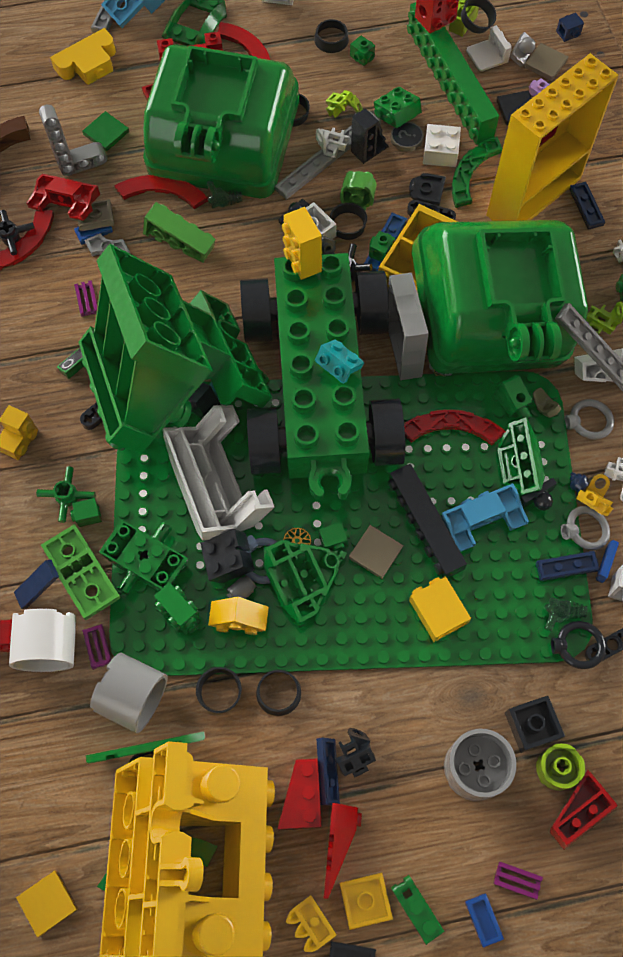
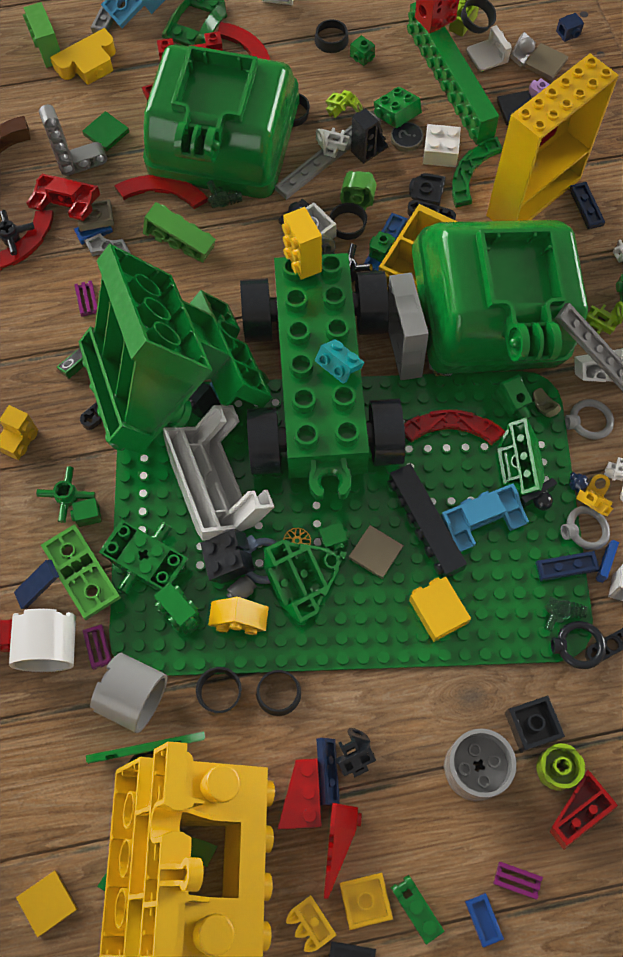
(41, 31): none -> bright green wedge

